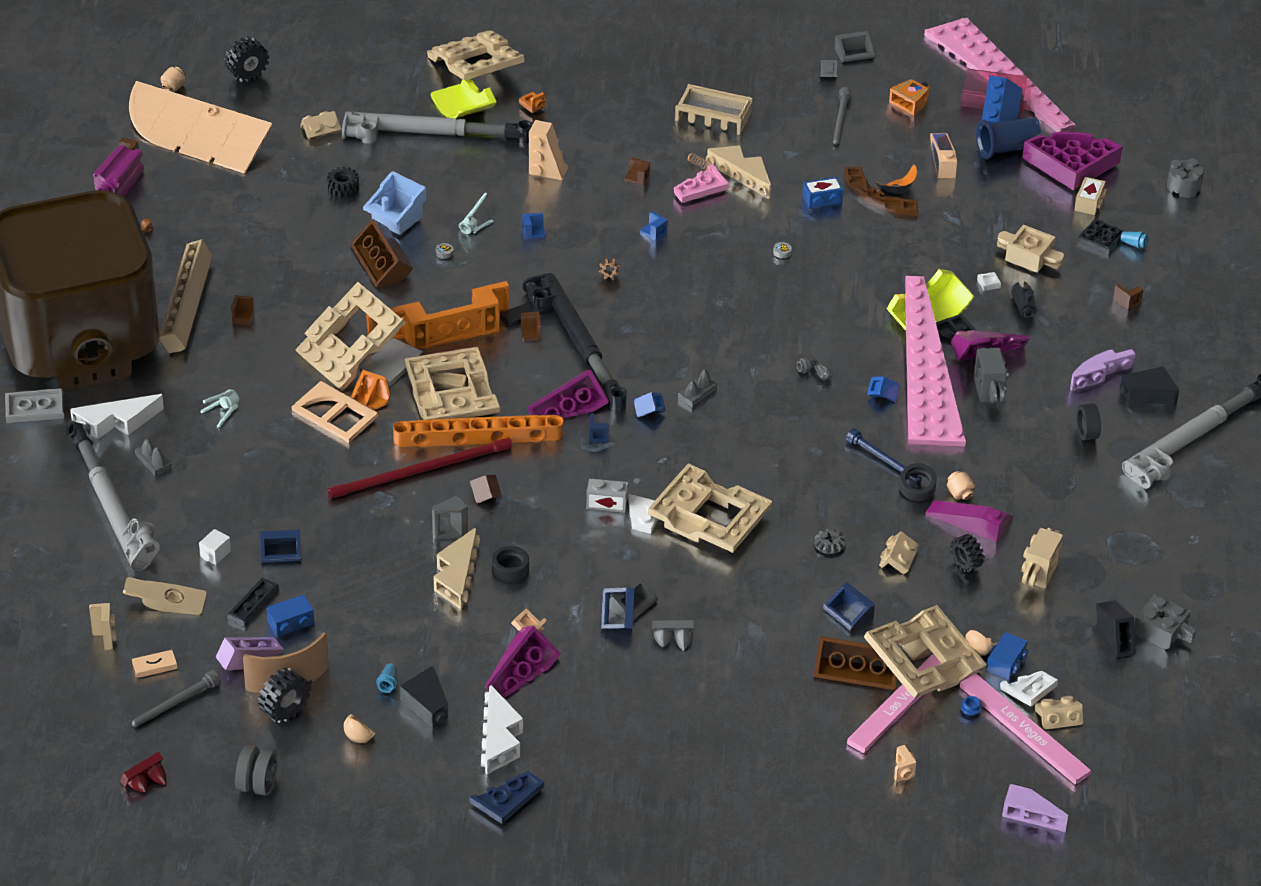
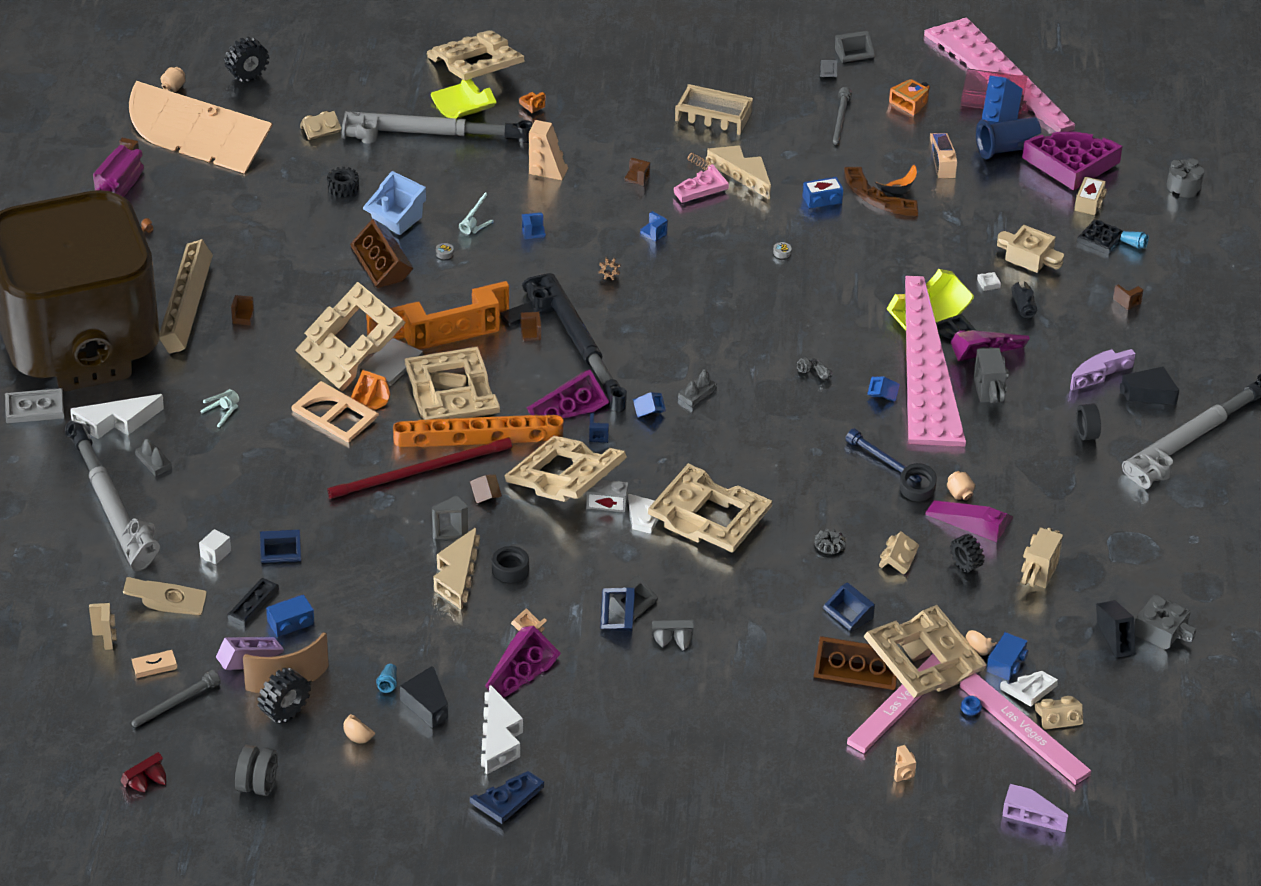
(575, 480): none -> tan piece

